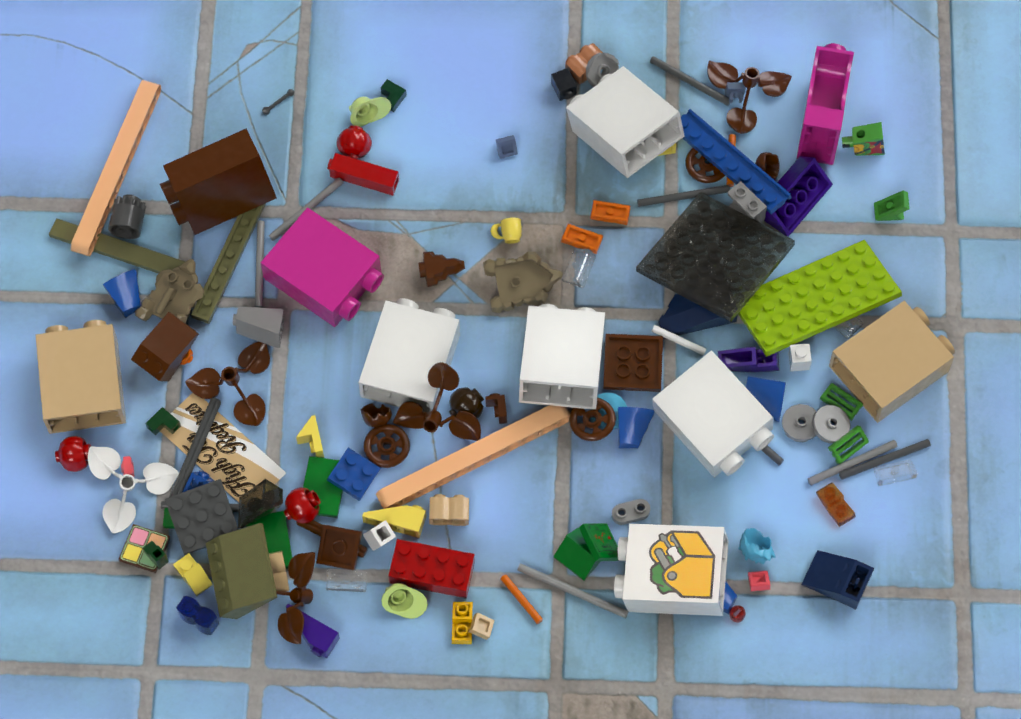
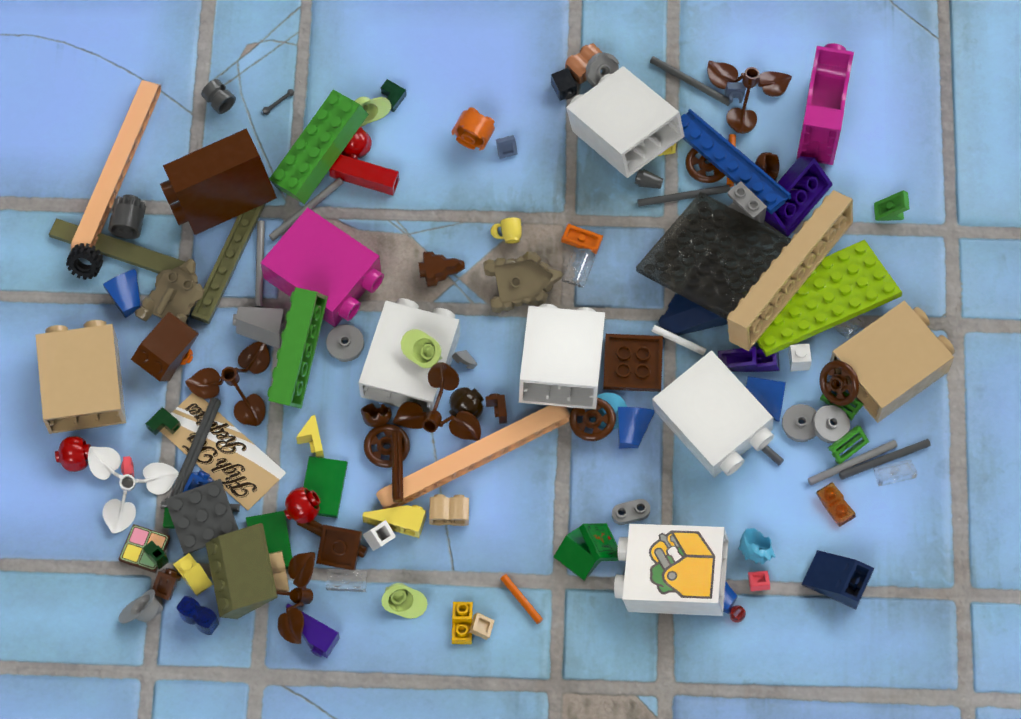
(80, 268): none -> black tyre
(143, 608): none -> light grey piece
(166, 583): none -> reddish brown bracket
(220, 98): none -> dark grey wheel
(259, 502): clear smoke slope -> none
(297, 347): none -> bright green brick
(318, 146): none -> bright green brick
(347, 351): none -> light grey plate
(353, 474): blue plate -> none
(397, 467): none -> reddish brown axle
(421, 348): none -> yellowish green piece
(432, 568): red brick -> none
(465, 358): none -> light grey tile
(473, 129): none -> orange brick
(573, 591): light grey piece -> none
(610, 212): orange plate -> none
(647, 179): none -> dark grey cone
(790, 270): none -> tan brick
(827, 387): none -> reddish brown plate
(866, 140): bright green torso -> none

